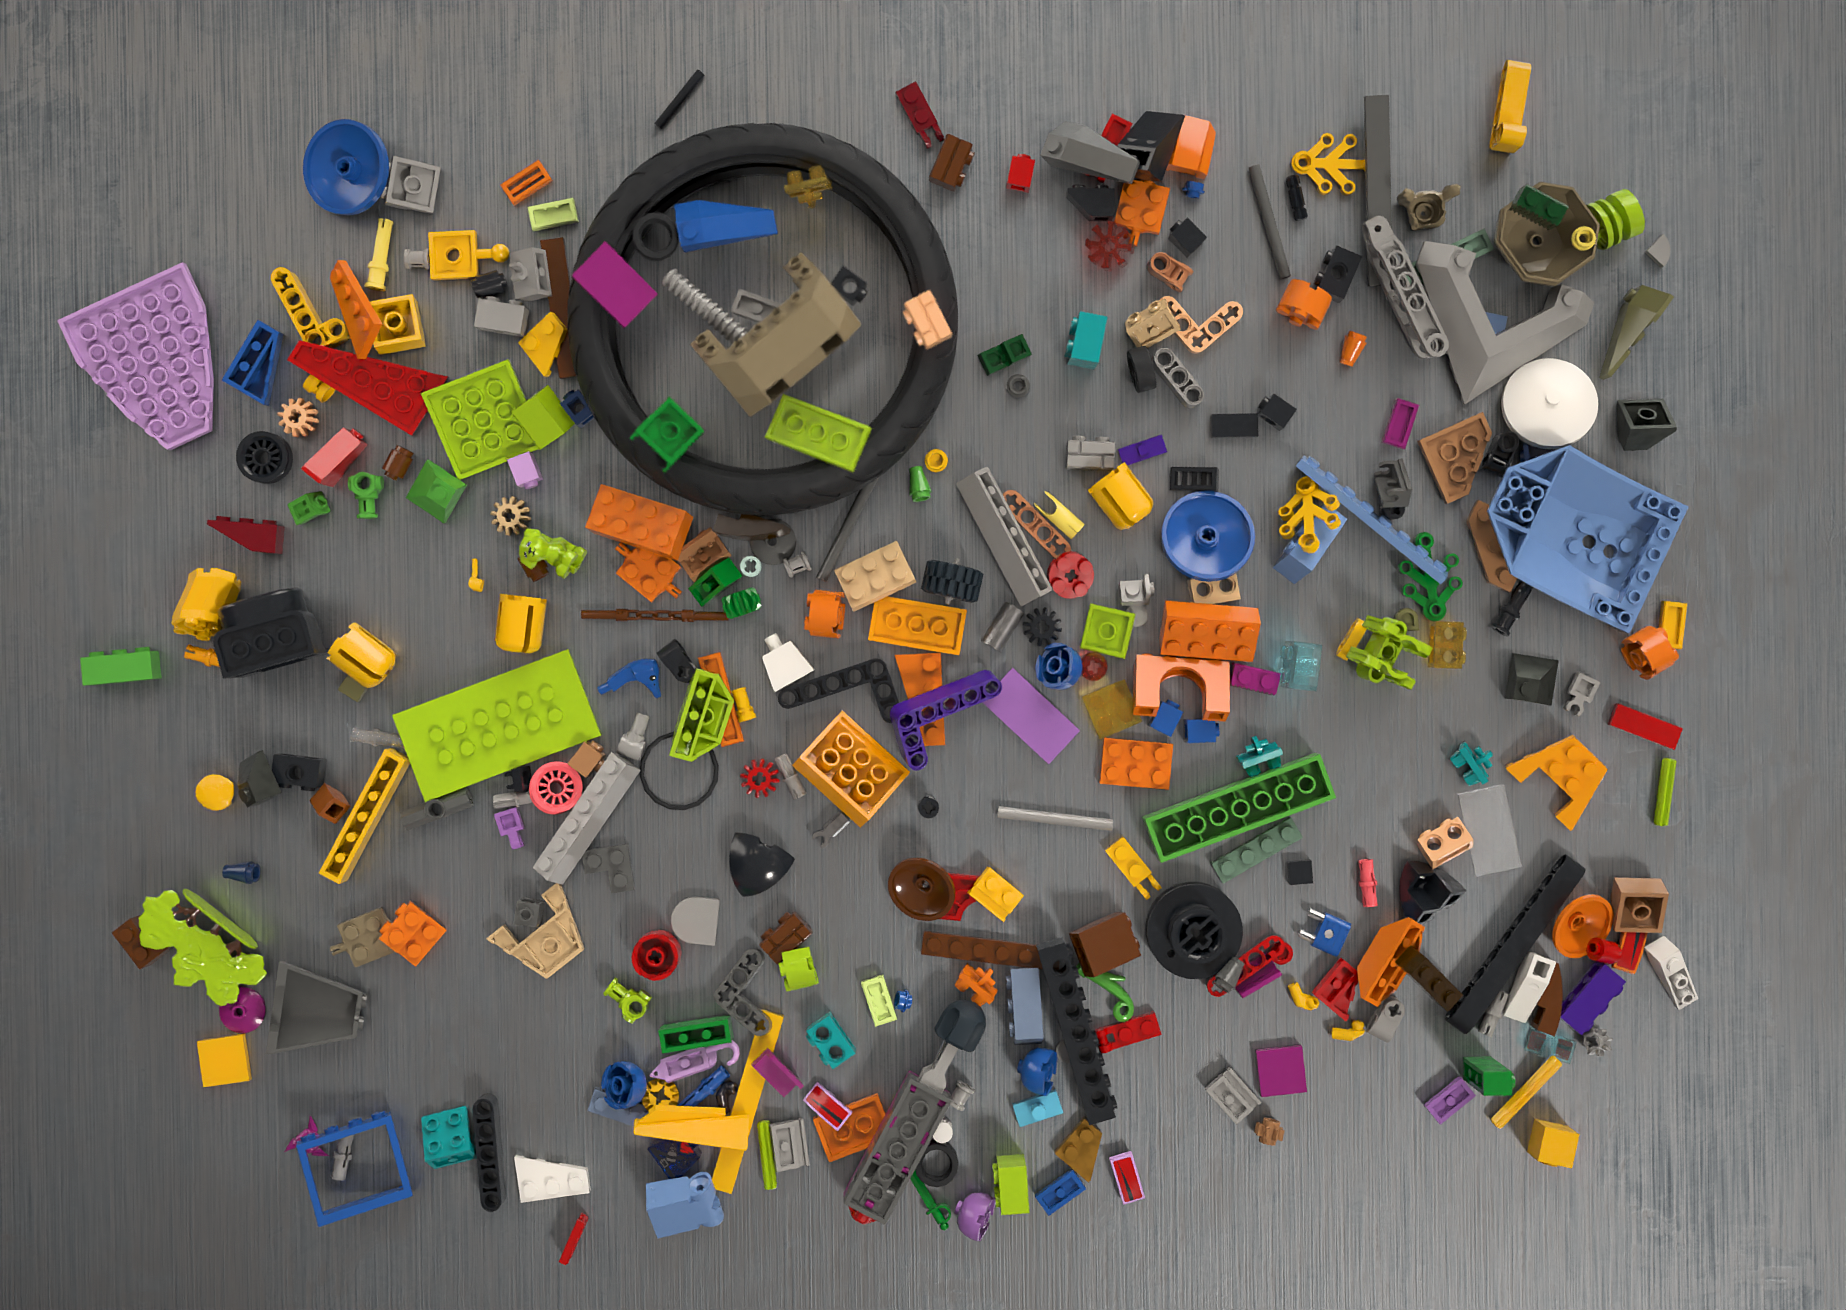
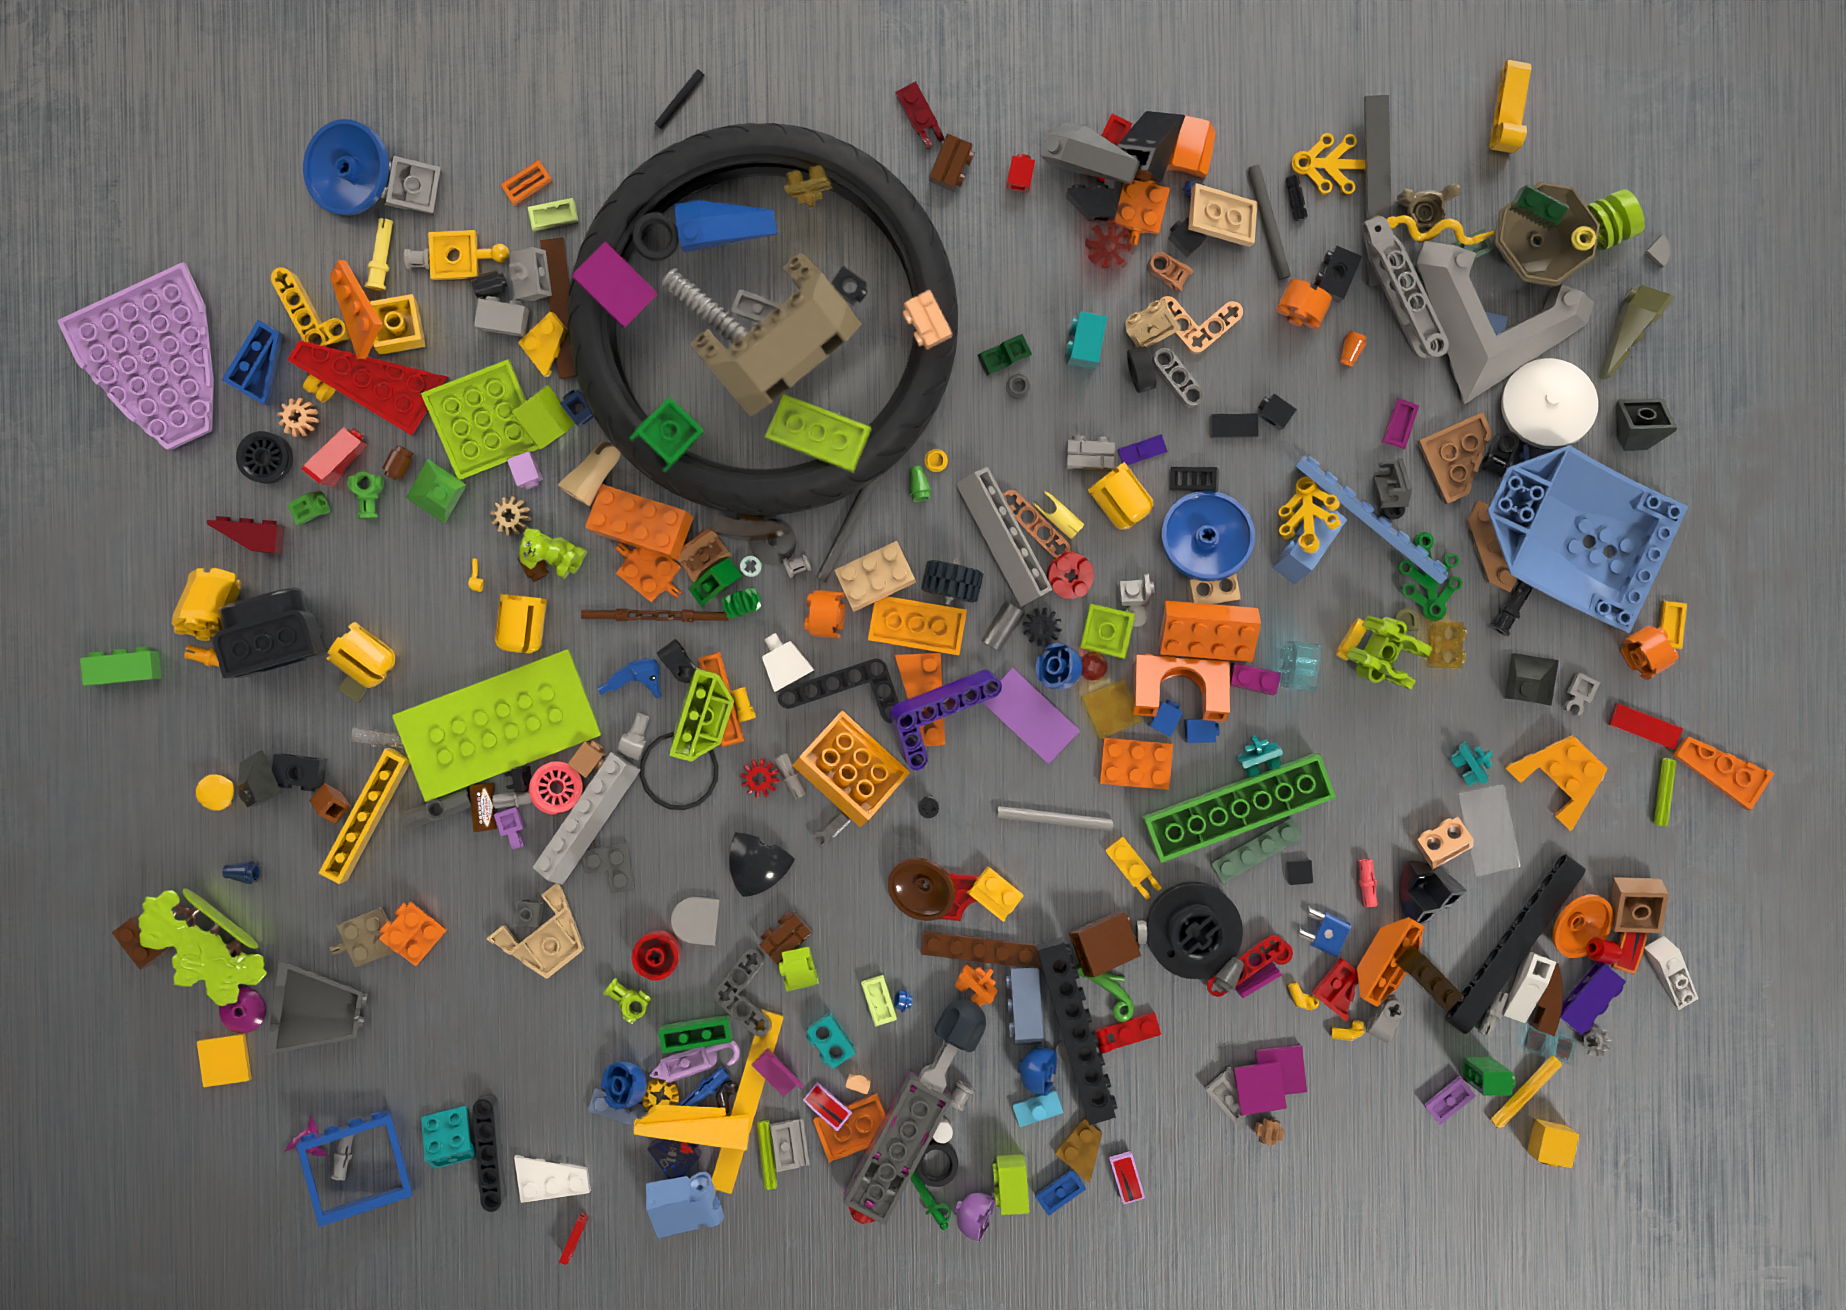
(482, 807): none -> tile
(586, 478): none -> tan piece
(858, 1083): none -> light nougat tile
(1141, 931): none -> light grey tile
(1222, 215): none -> tan plate
(1259, 1088): none -> magenta tile
(1436, 229): none -> yellow animal
(1733, 777): none -> orange wing

